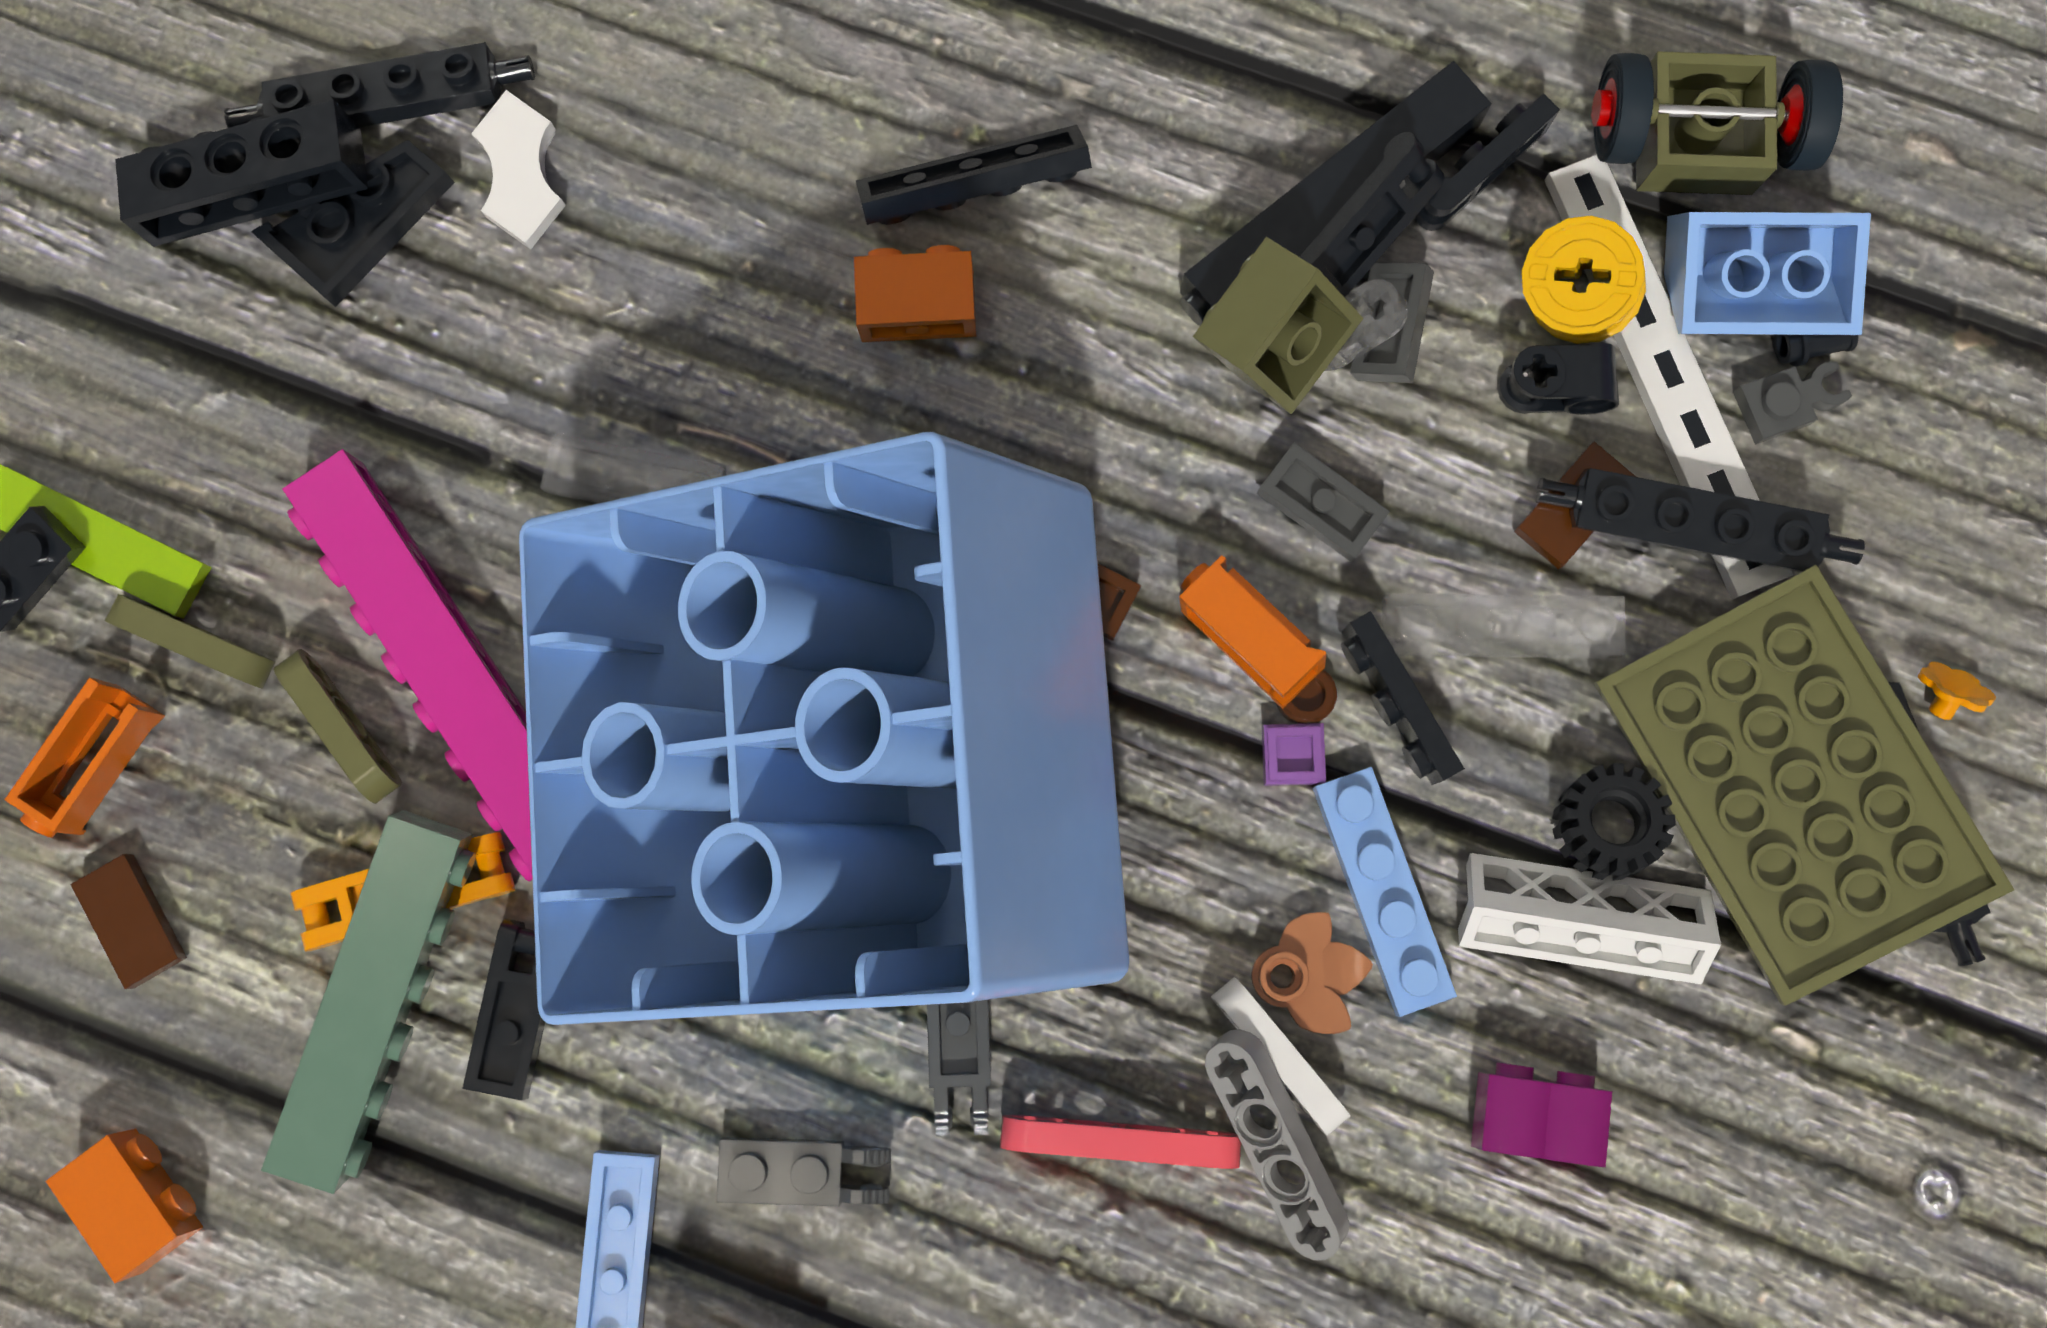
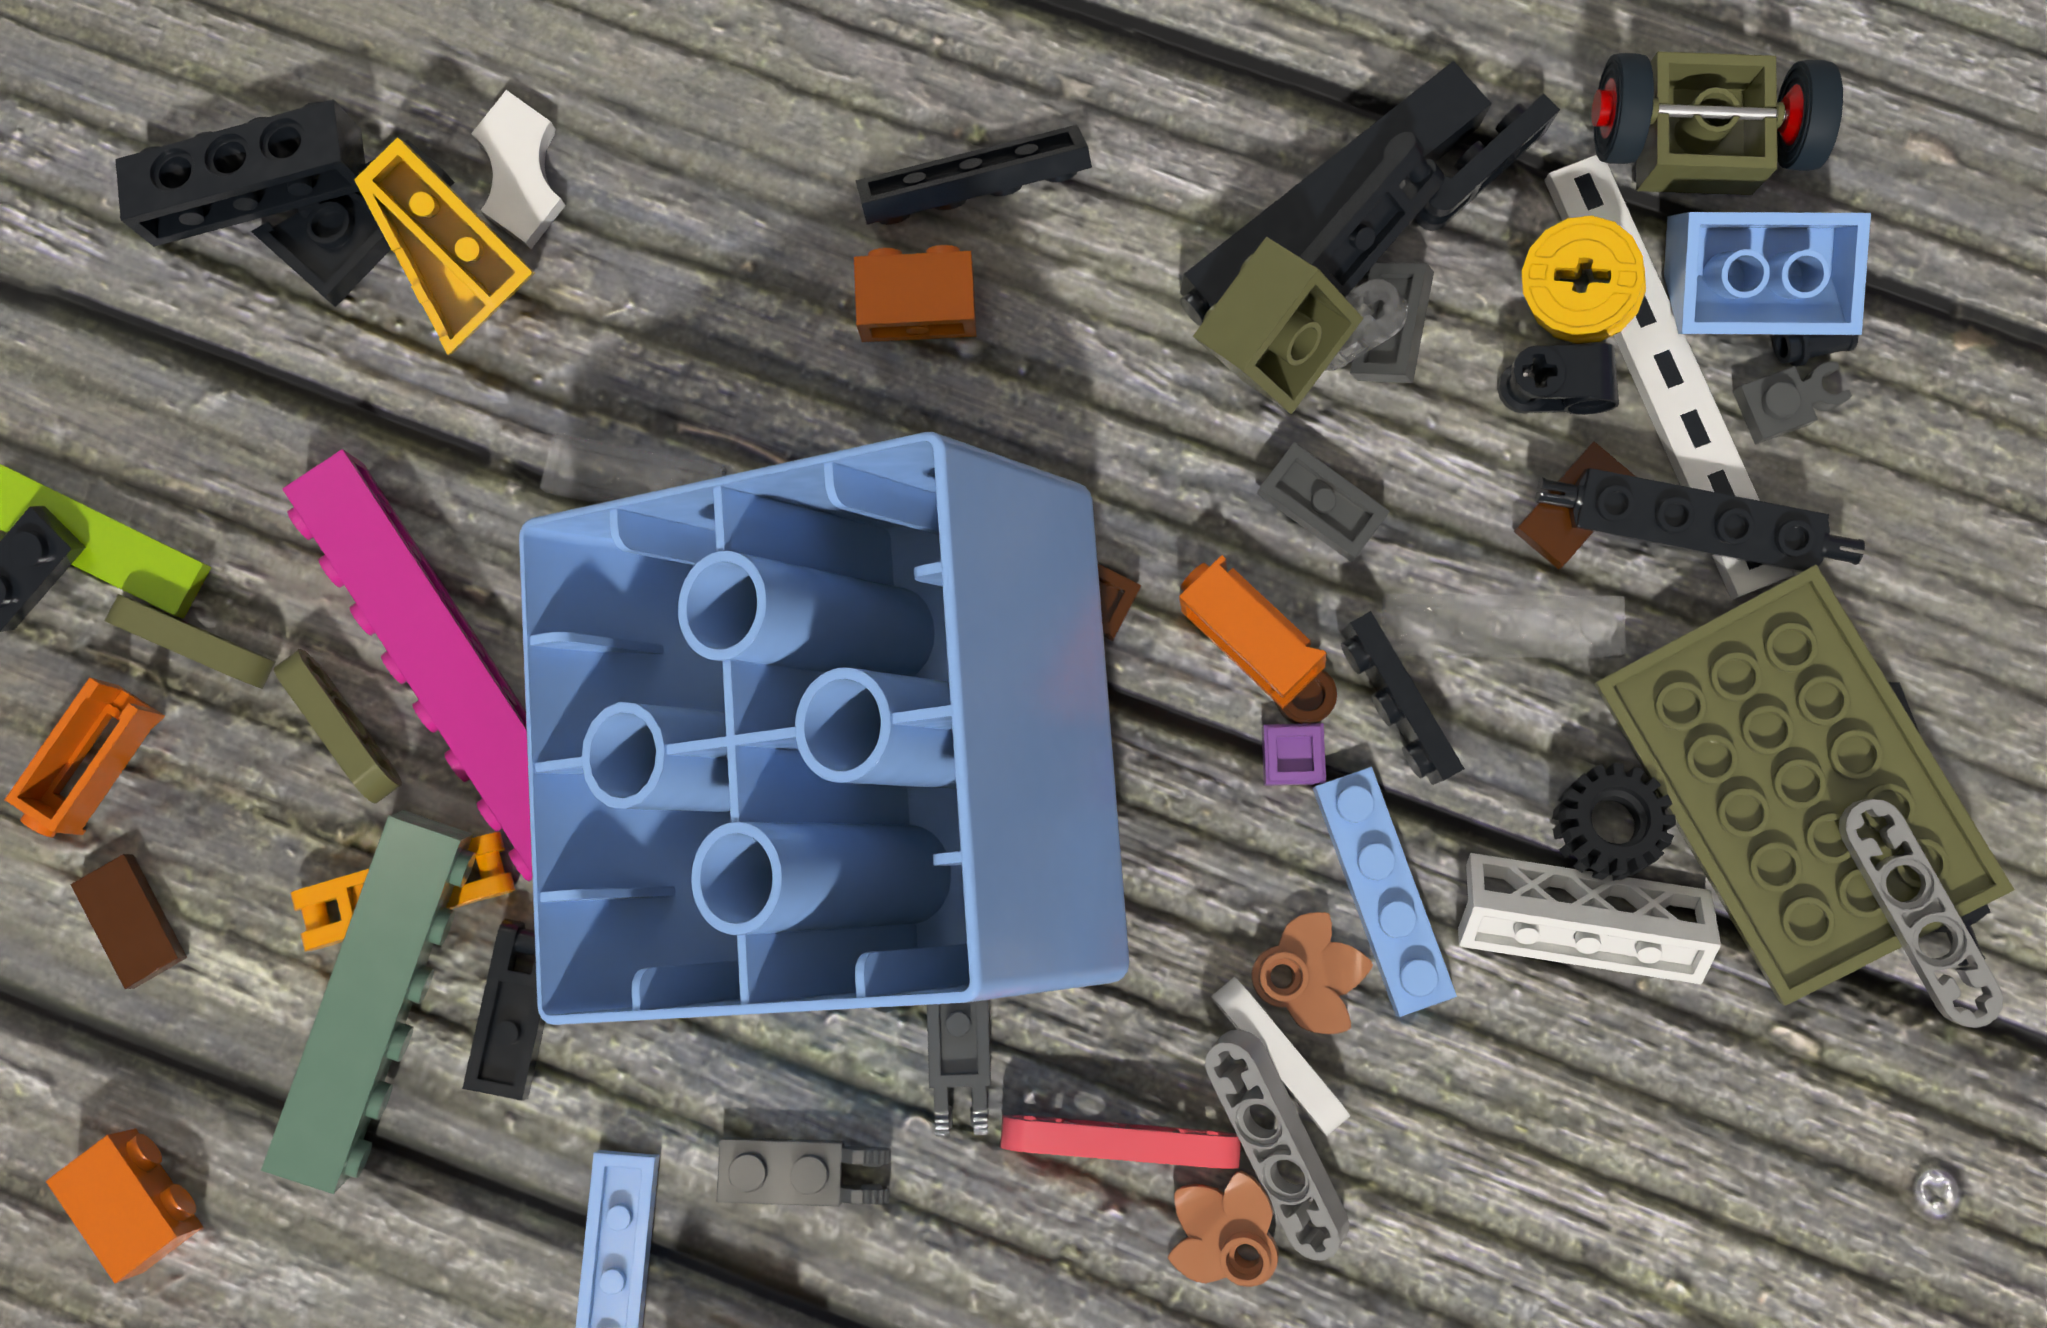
(395, 86): black plate -> none
(444, 247): none -> yellow wedge
(1218, 1225): none -> nougat plate
(1542, 1118): magenta brick -> none
(1911, 916): none -> light grey beam
(1954, 689): light orange plant -> none

